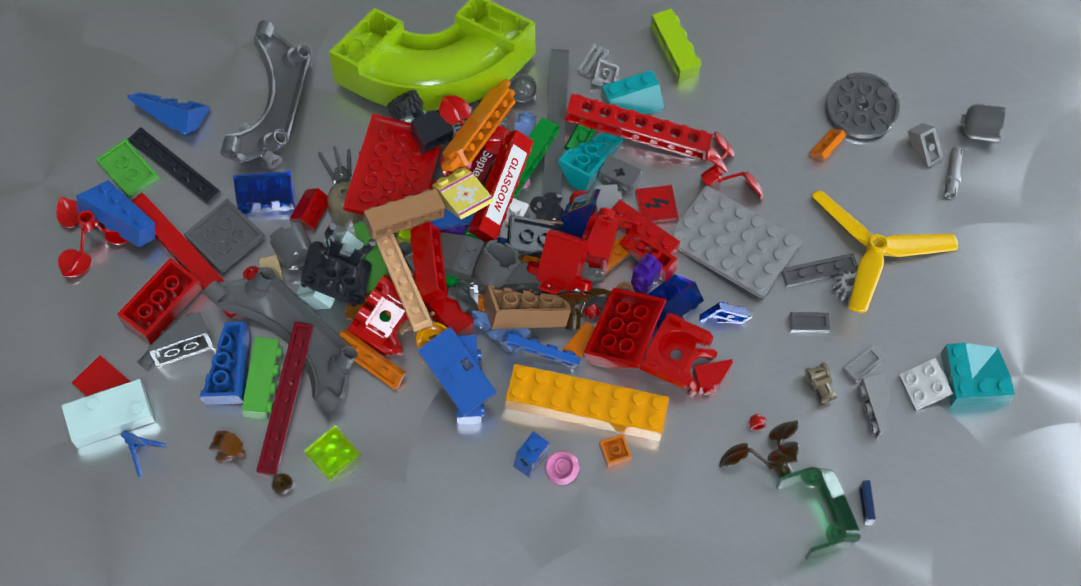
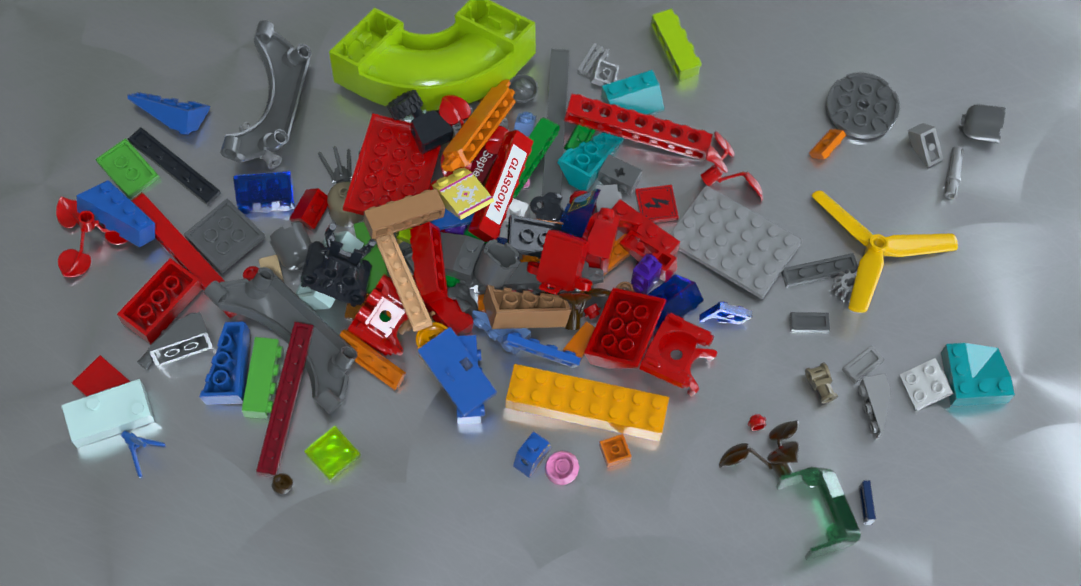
(227, 446): reddish brown piece -> none
(711, 376): red slope -> none

